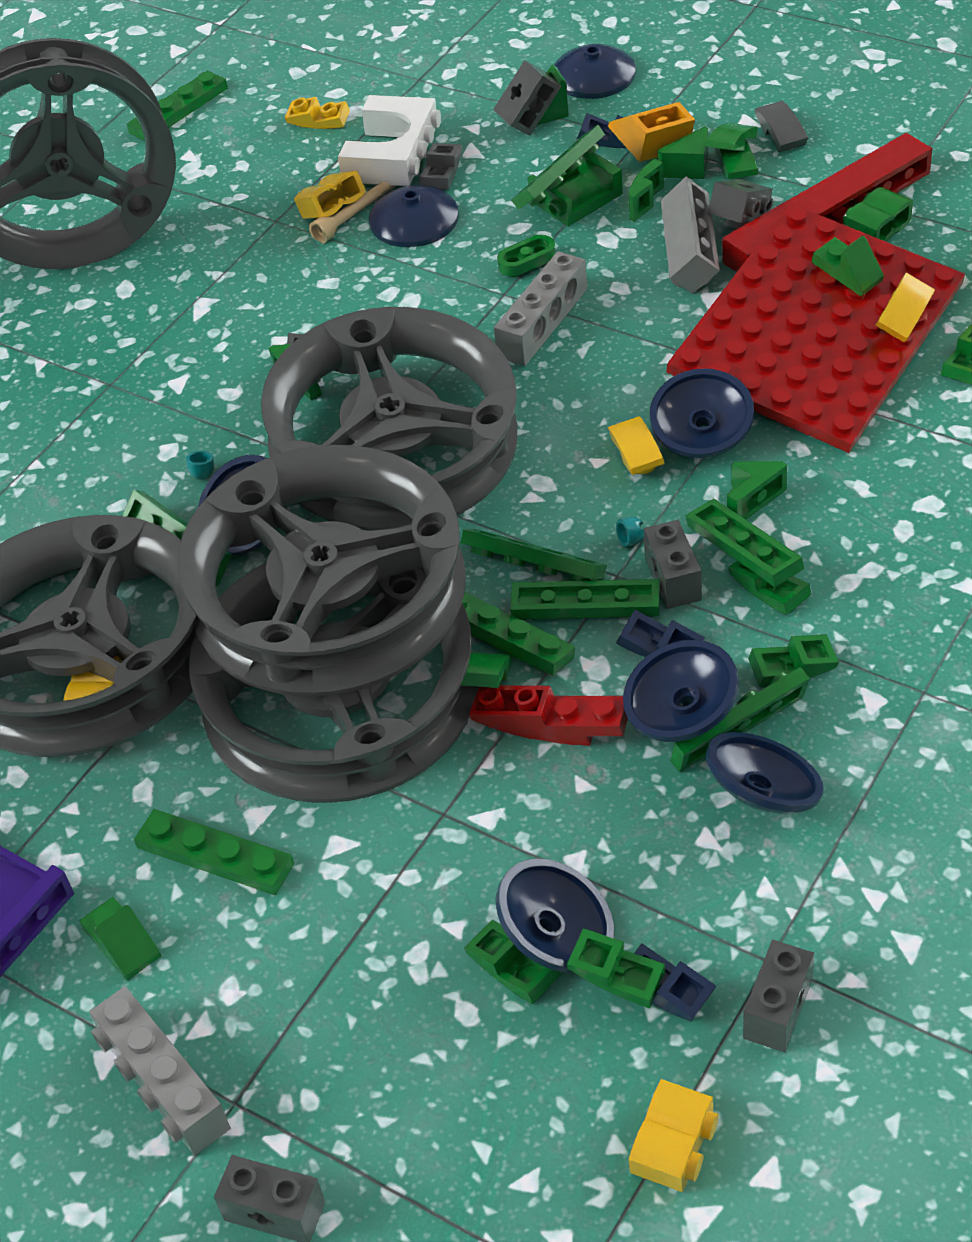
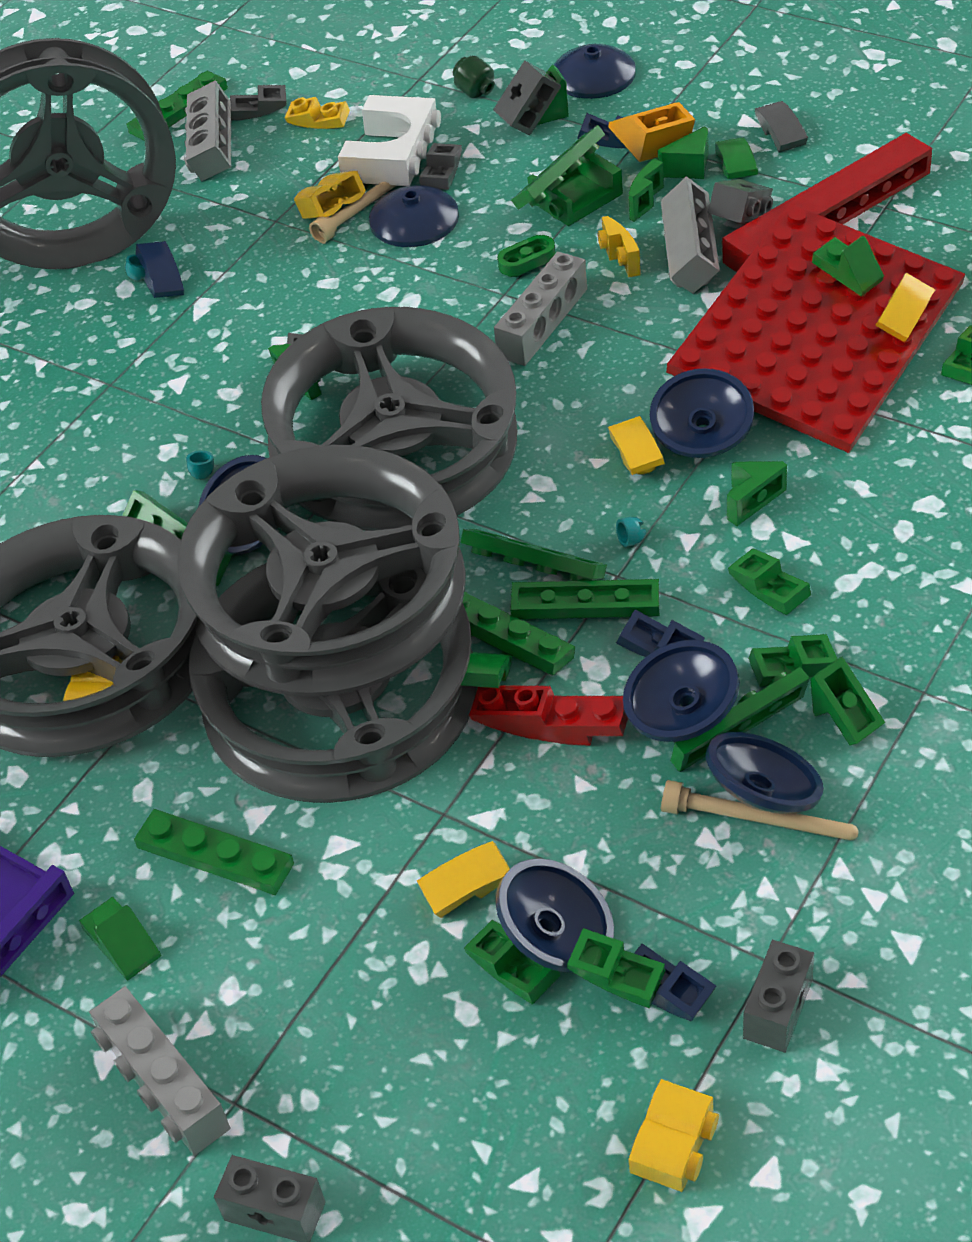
(134, 268): none -> teal hinge
(160, 269): none -> dark blue slope
(208, 131): none -> light grey brick
(269, 99): none -> dark grey slope
(462, 877): none -> yellow slope
(473, 76): none -> dark green head
(619, 245): none -> yellow slope
(673, 563): dark grey brick -> none
(680, 798): none -> tan piece
(731, 136): green slope -> none
(745, 542): green plate -> none
(842, 696): none -> green slope
(880, 214): green brick -> none

